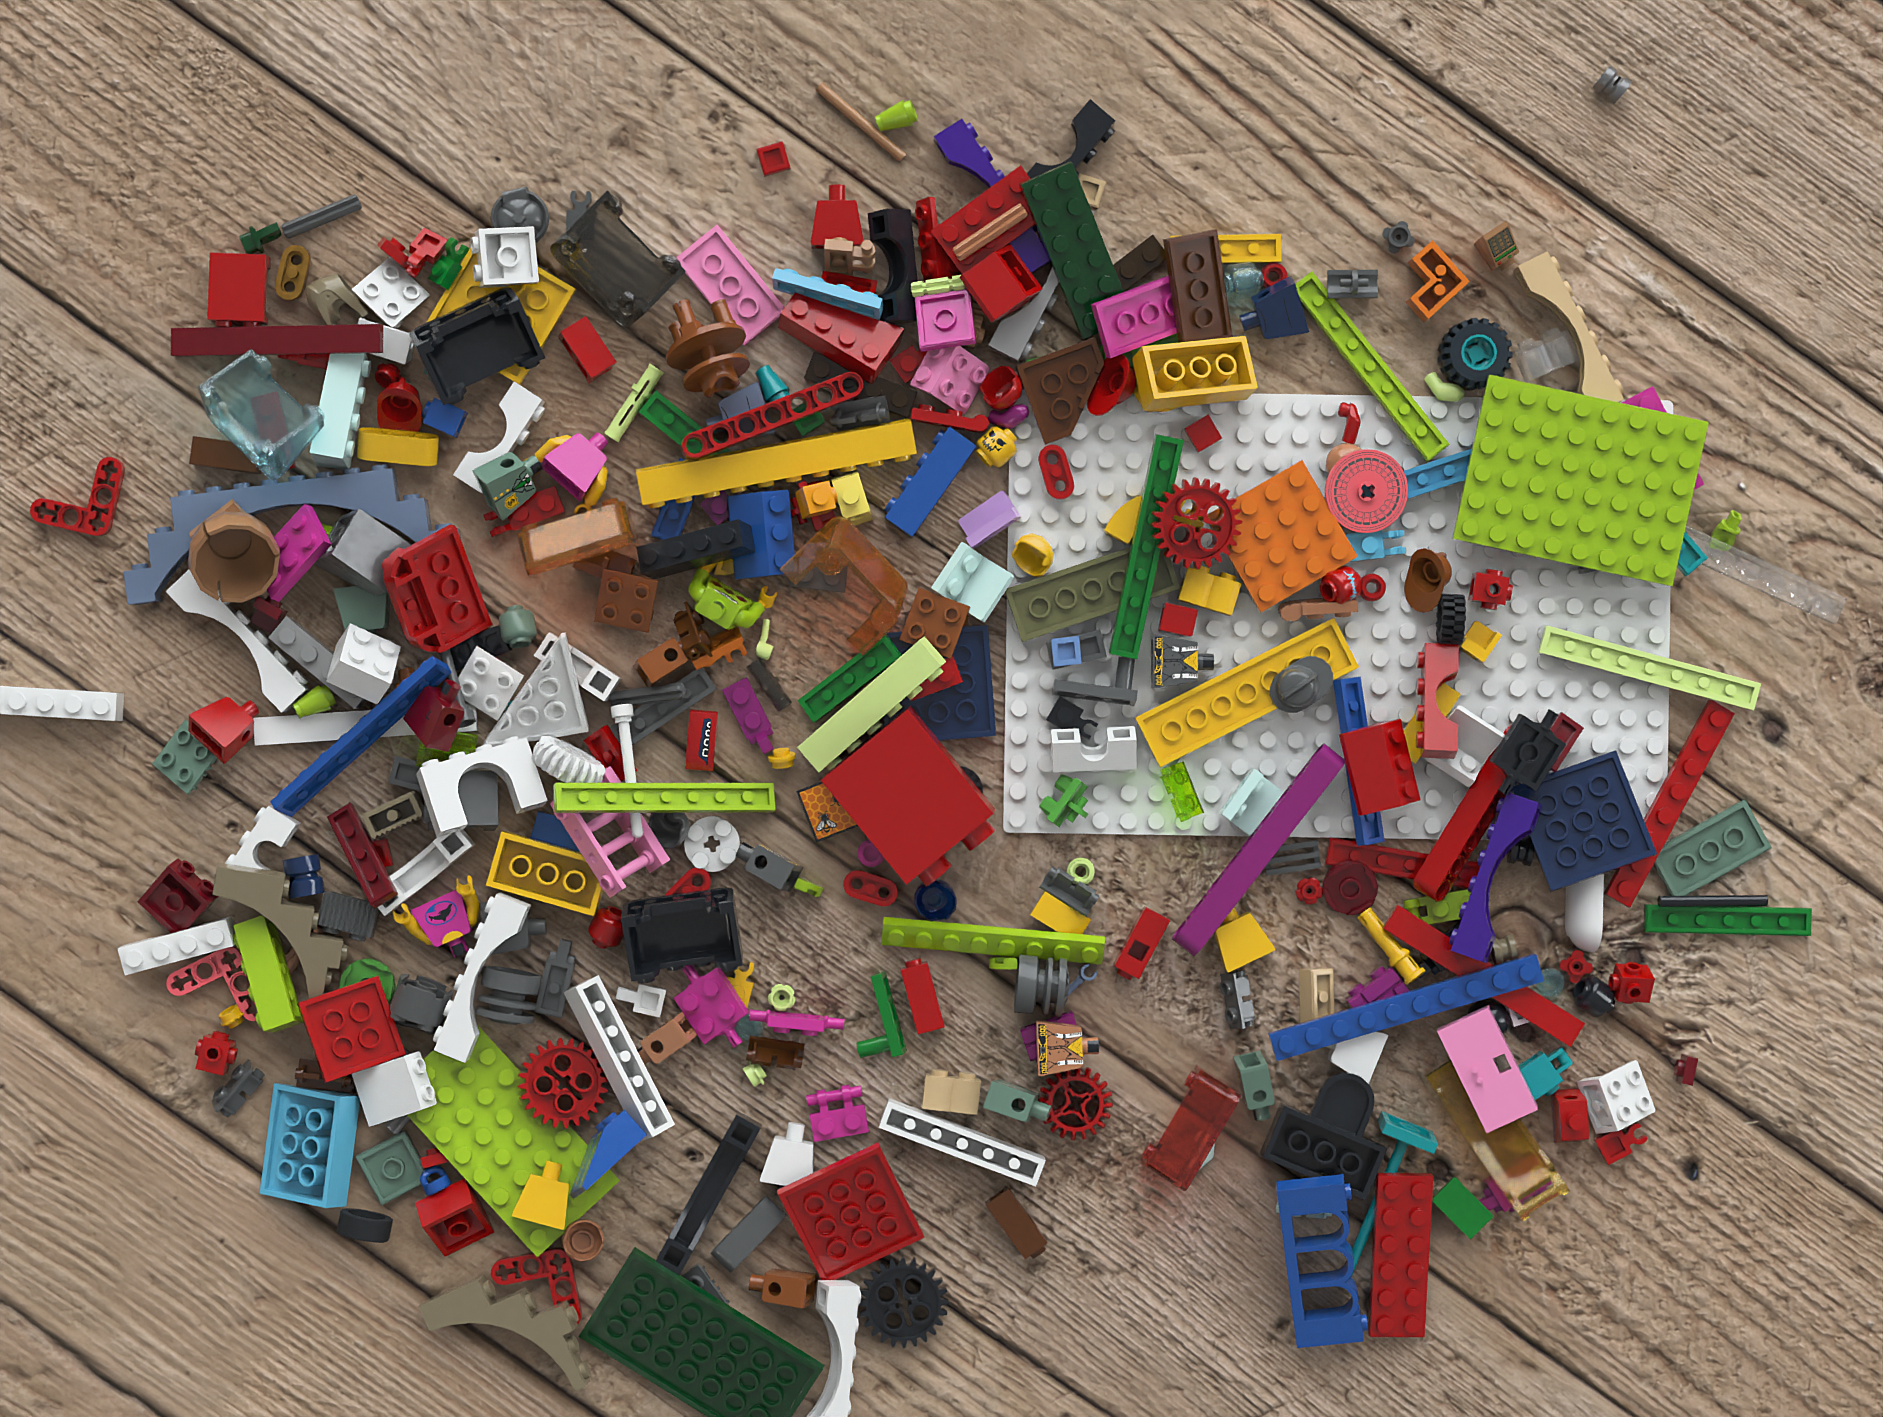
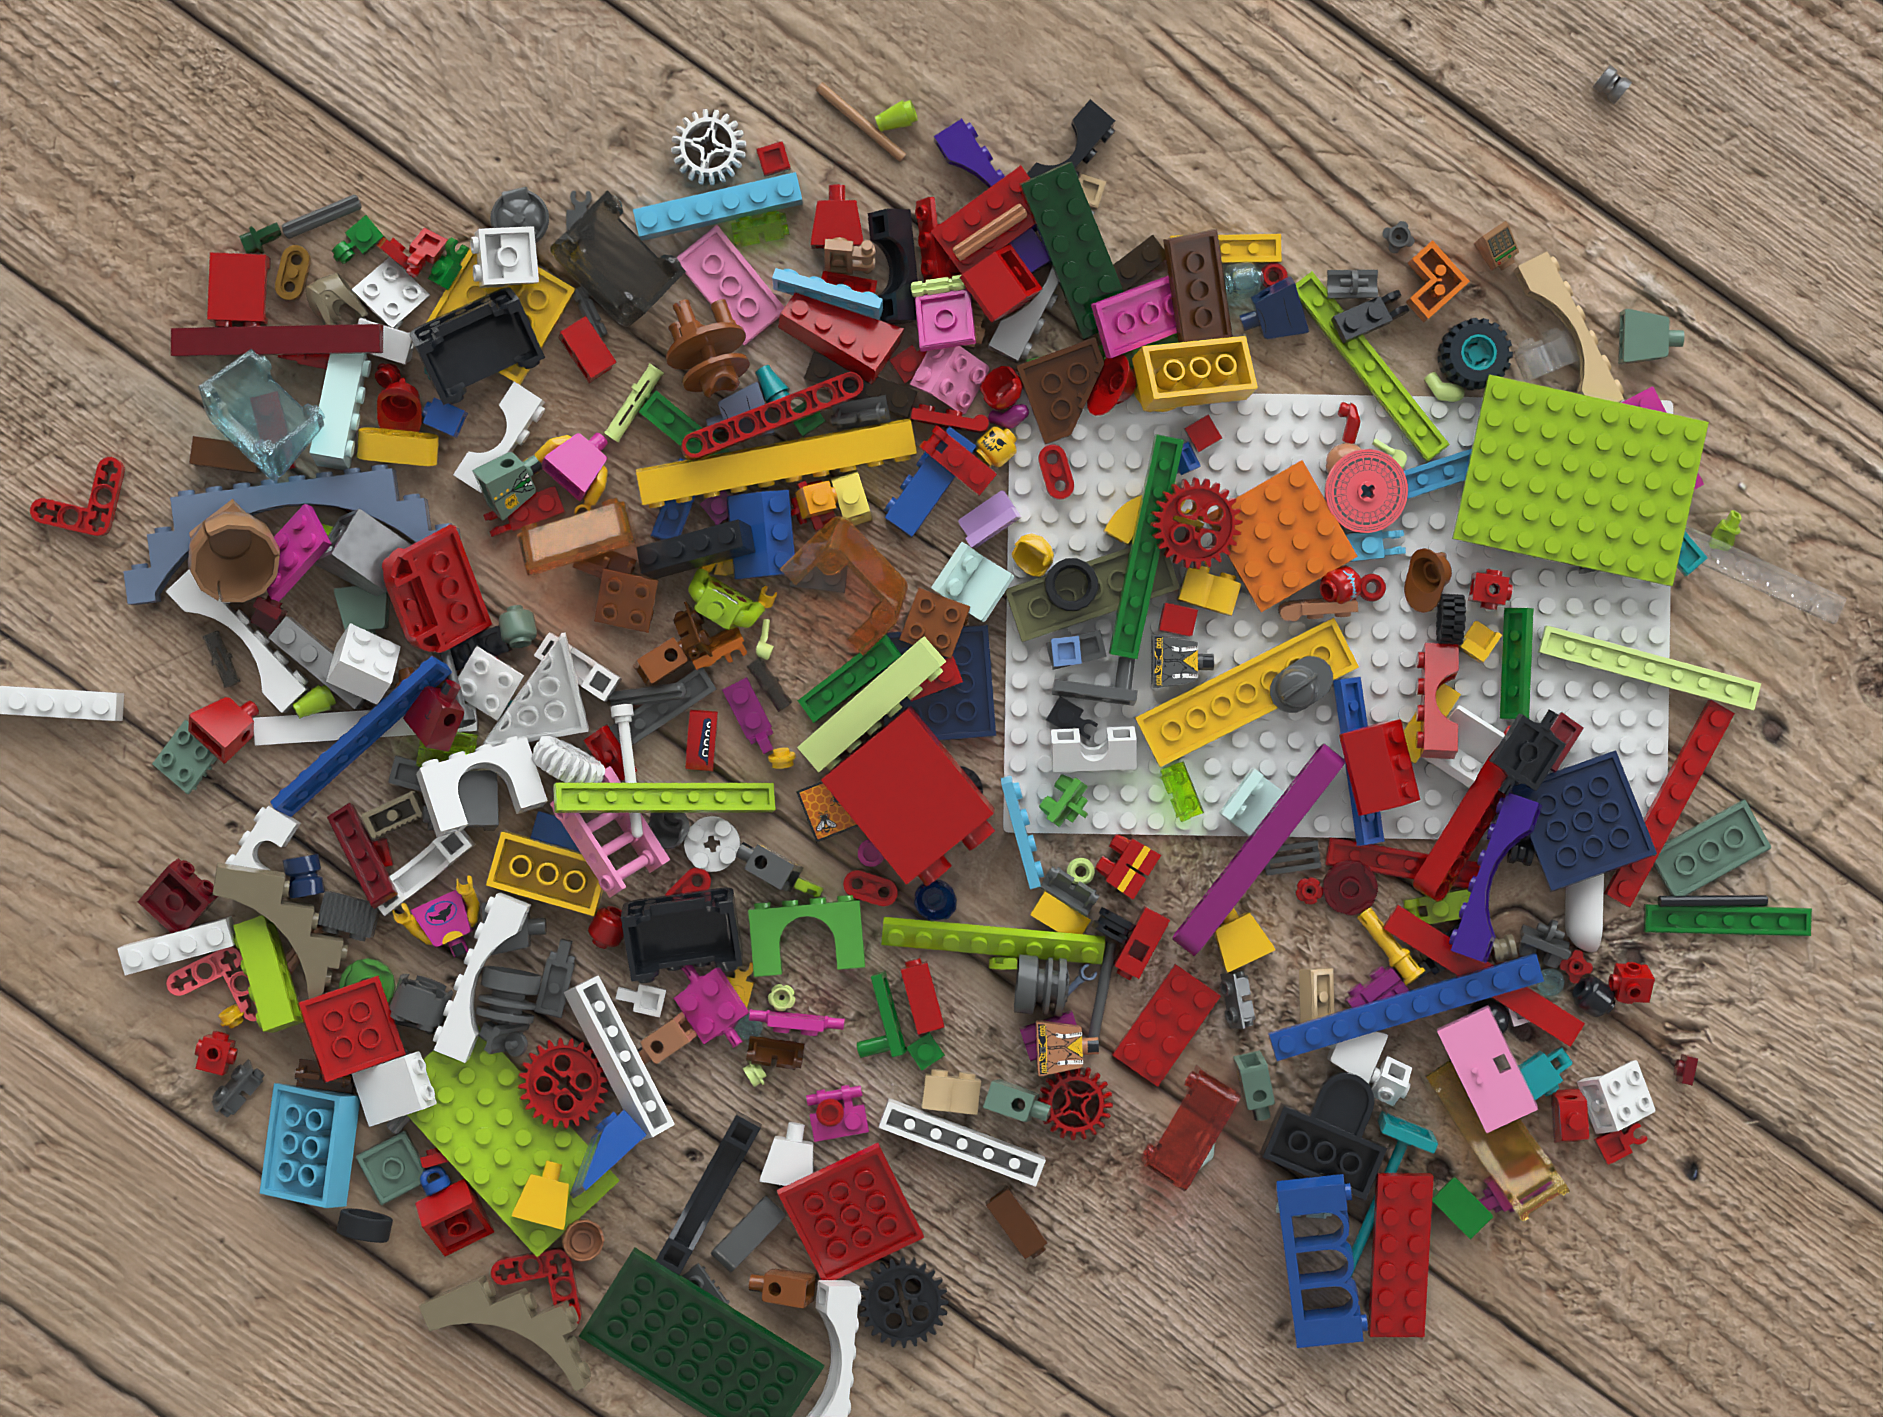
(213, 641): none -> clear smoke pin
(362, 235): none -> green plate
(504, 1038): none -> dark grey hips
(589, 310): none -> dark grey axle
(718, 206): none -> medium azure brick
(720, 149): none -> white gear
(769, 224): none -> clear neon green hinge
(769, 922): none -> bright green arch
(830, 1112): none -> red plate
(925, 1051): none -> green plate
(959, 461): none -> red plate
(1019, 820): none -> medium azure plate
(1080, 565): none -> black tyre
(1102, 990): none -> dark grey bar
(1116, 923): none -> black wheel
(1131, 853): none -> red hips
(1166, 1025): none -> red plate
(1188, 460): none -> blue tile
(1367, 317): none -> black hinge
(1390, 1081): none -> white brick
(1397, 455): none -> yellowish green hand
(1516, 662): none -> green plate
(1547, 939): none -> dark grey hips
(1645, 337): none -> sand green torso

